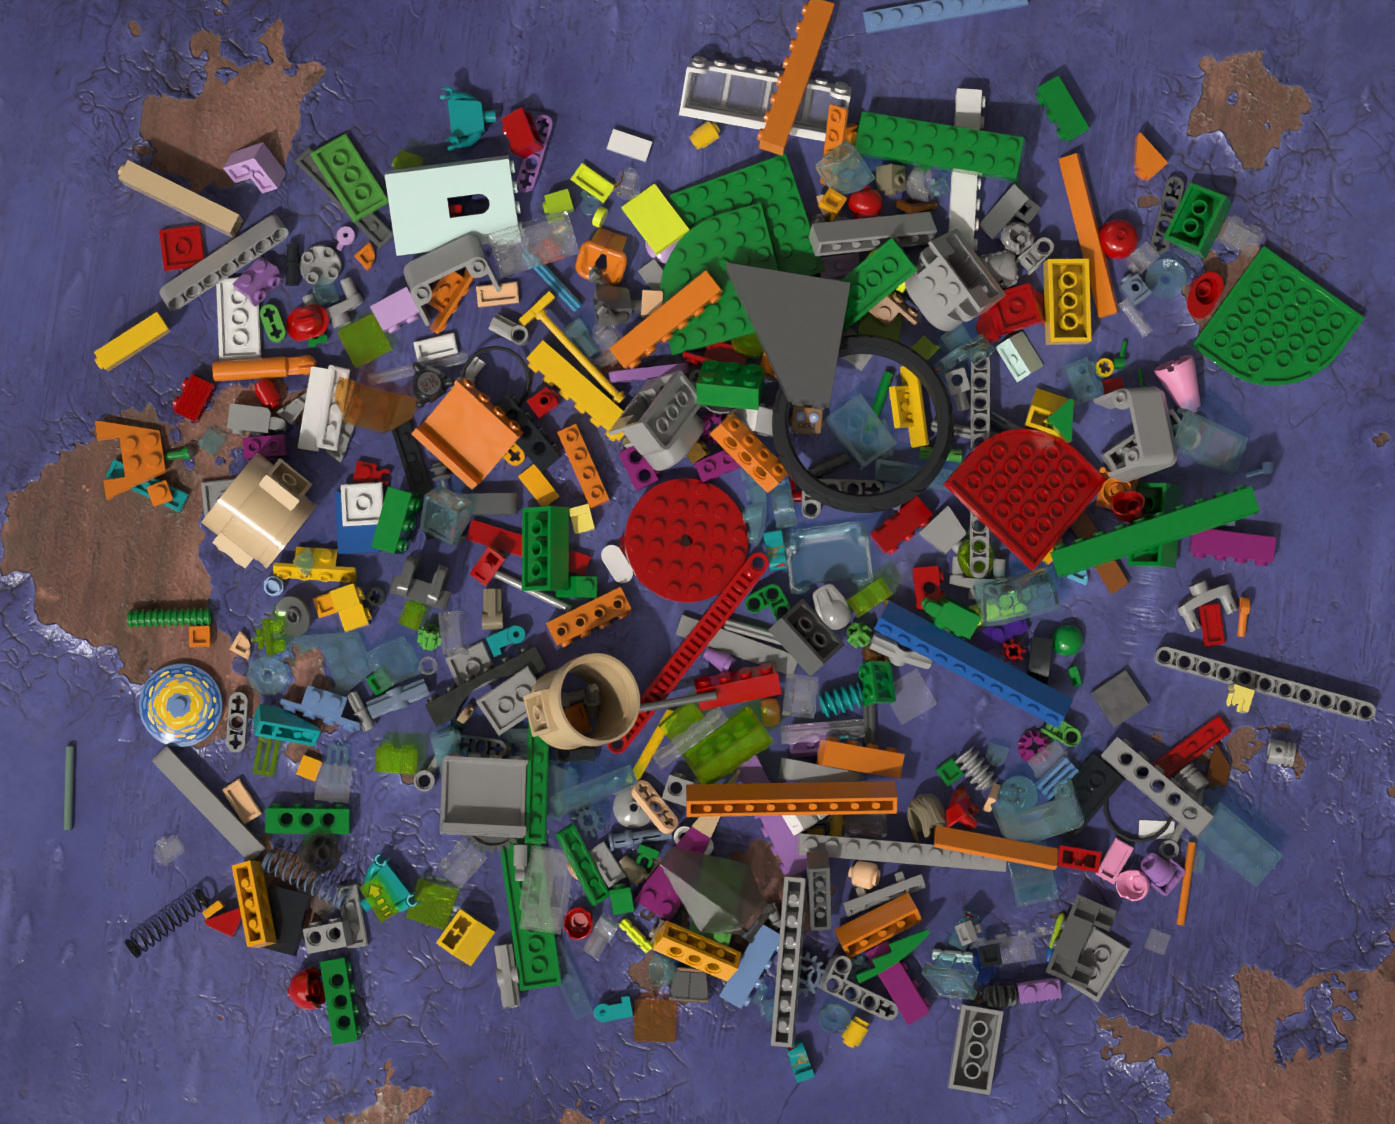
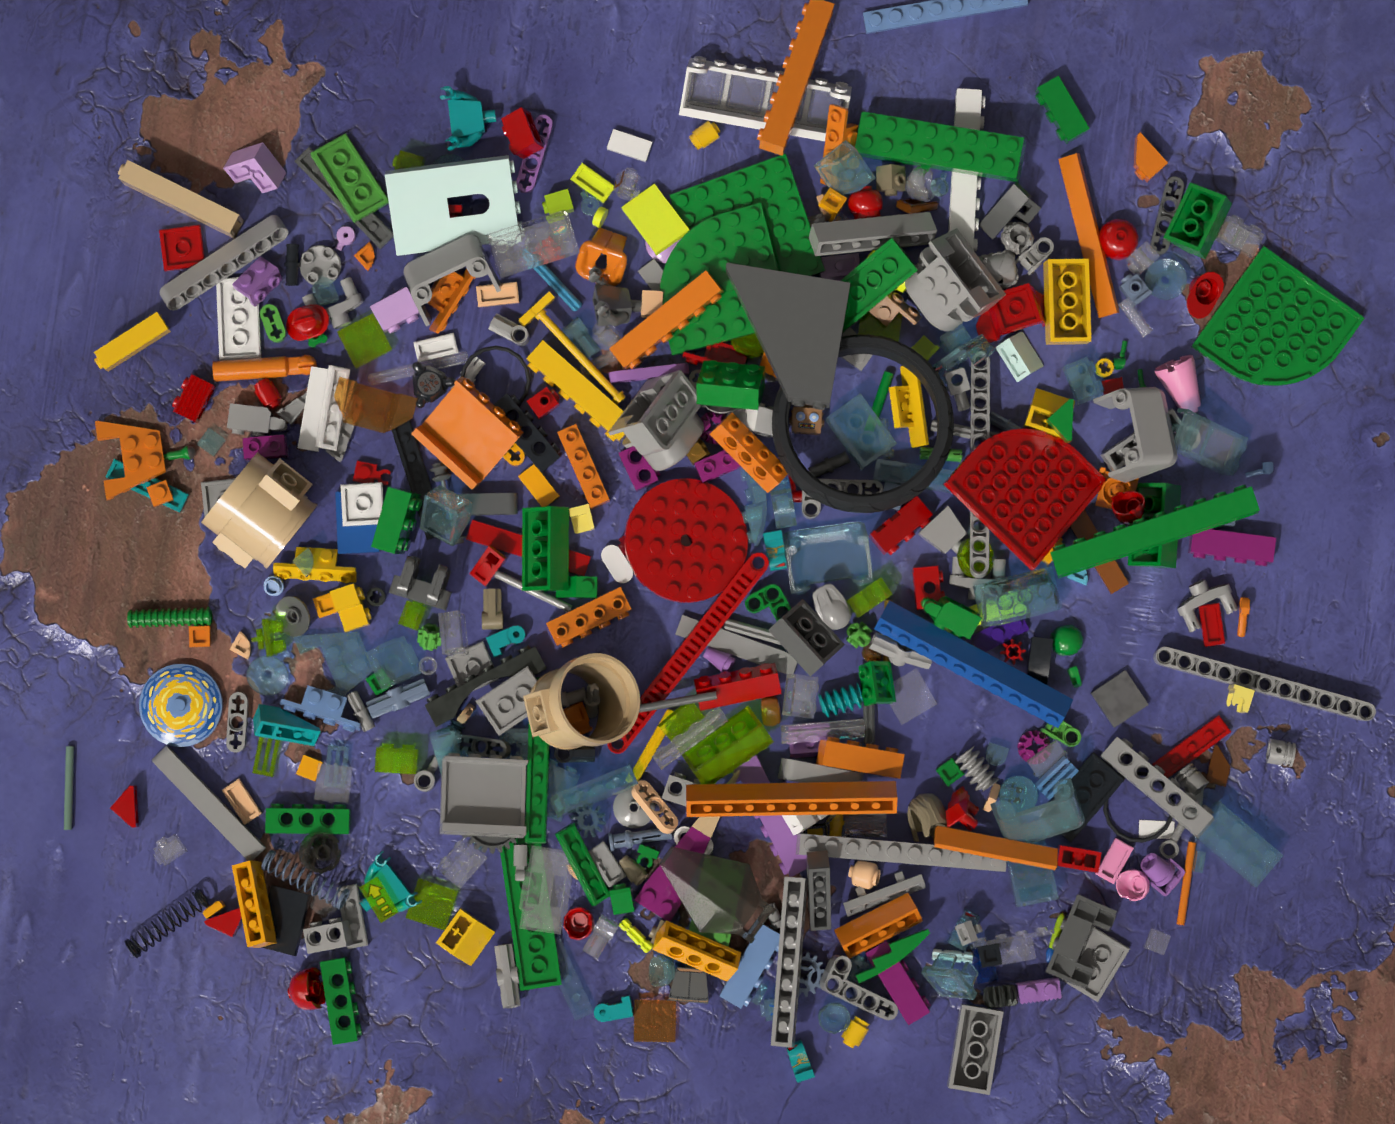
(127, 807): none -> red slope

